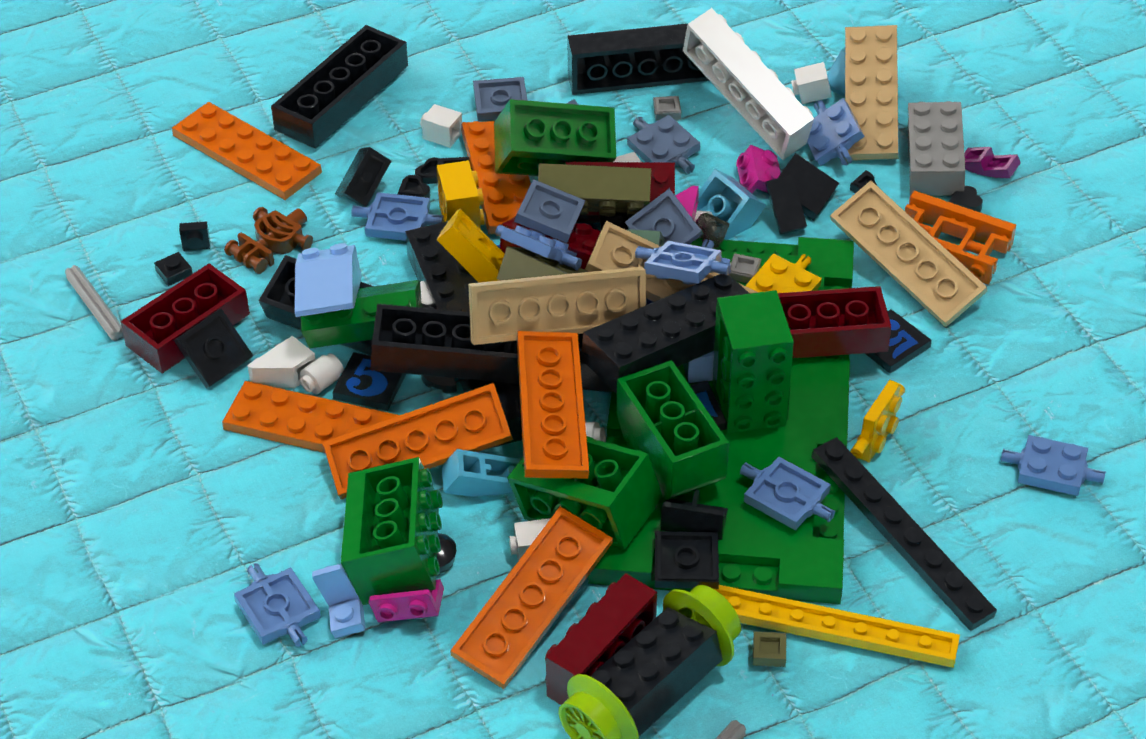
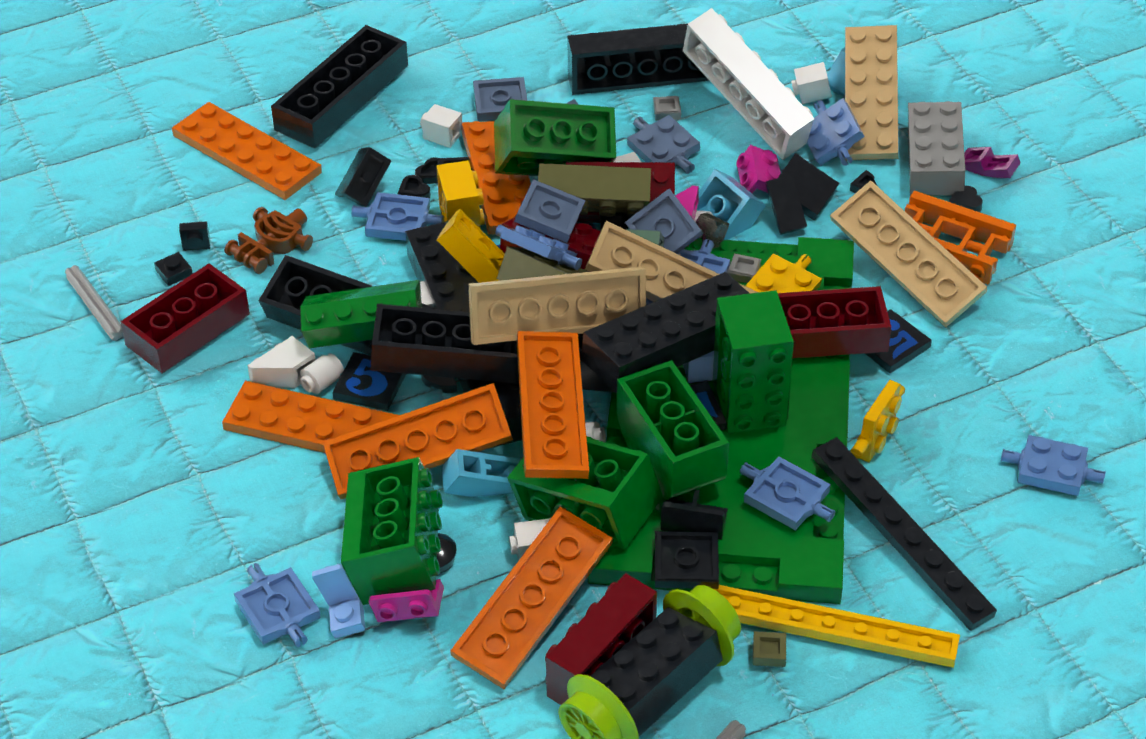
(213, 348): black tile -> none
(326, 280): light blue slope -> none
(682, 262): medium blue plate -> none

